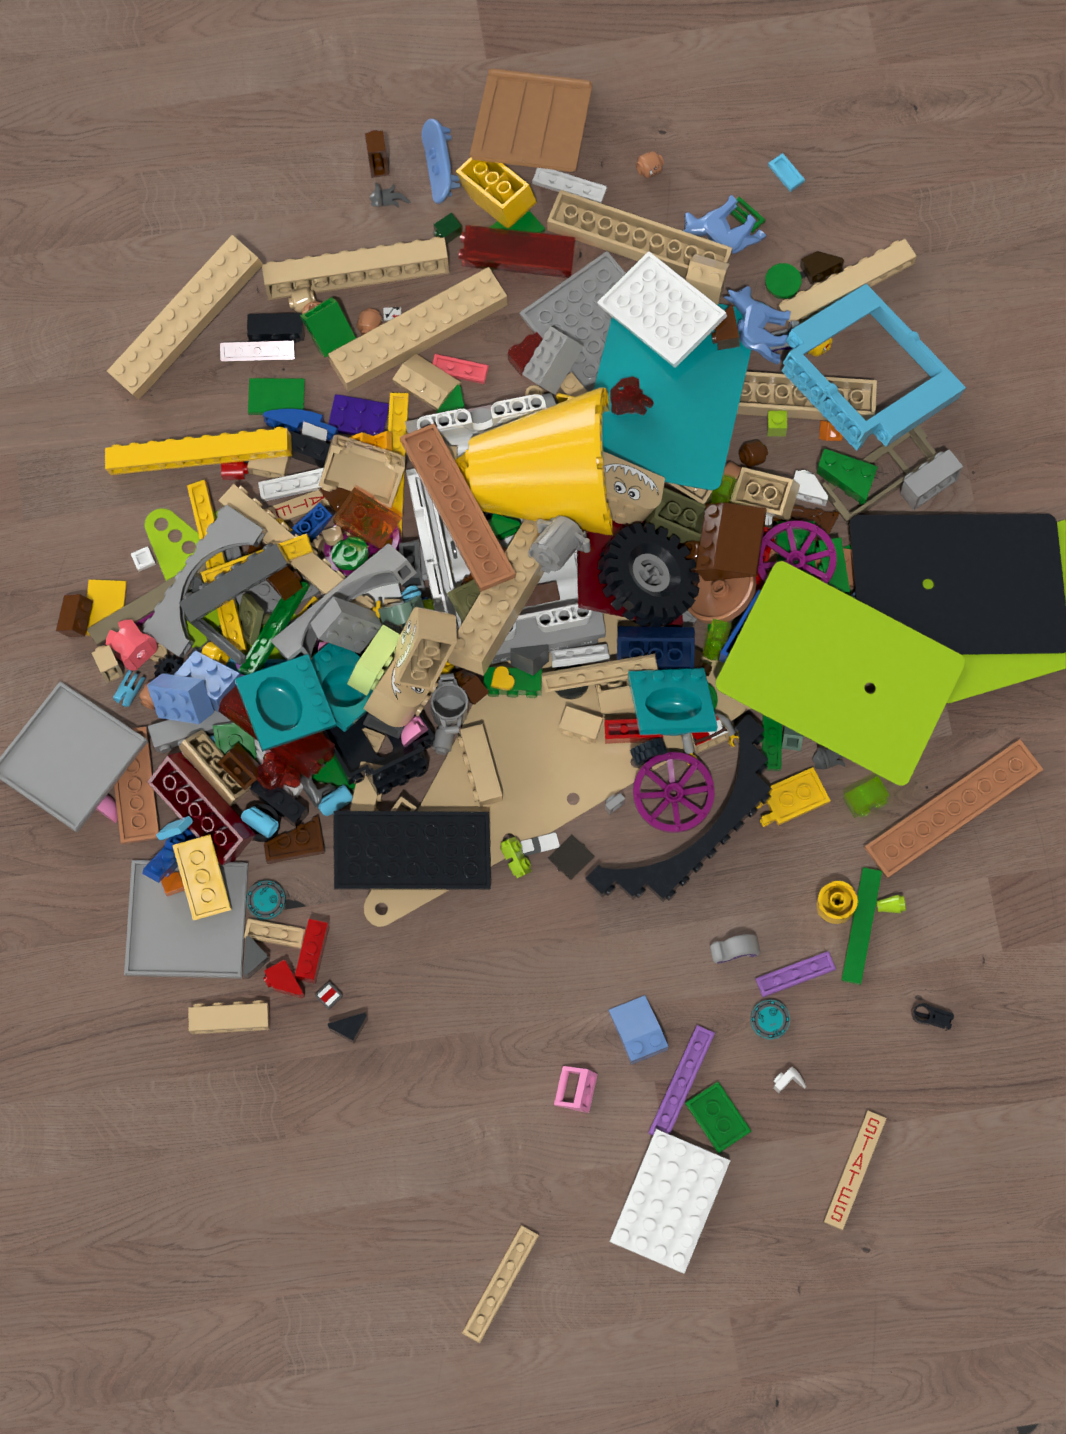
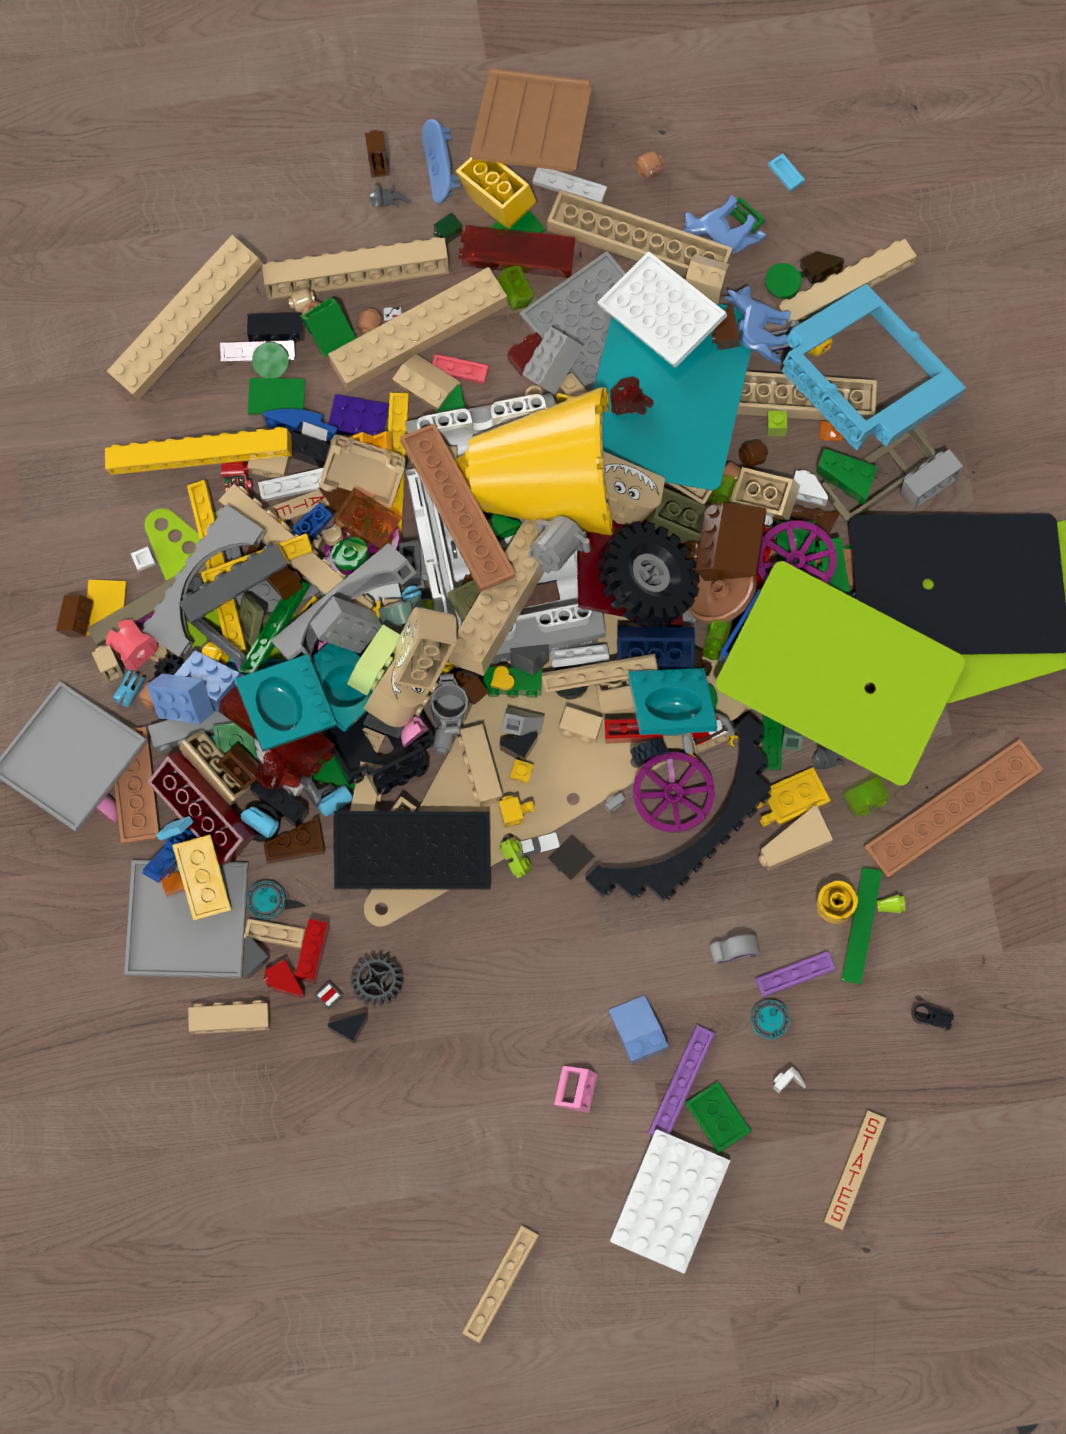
(238, 480): none -> brick
(270, 360): none -> tile
(368, 965): none -> dark grey gear
(513, 812): none -> yellow brick
(516, 287): none -> clear neon green brick
(519, 746): none -> black slope
(521, 771): none -> yellow plate
(522, 722): none -> light grey slope
(799, 839): none -> tan slope

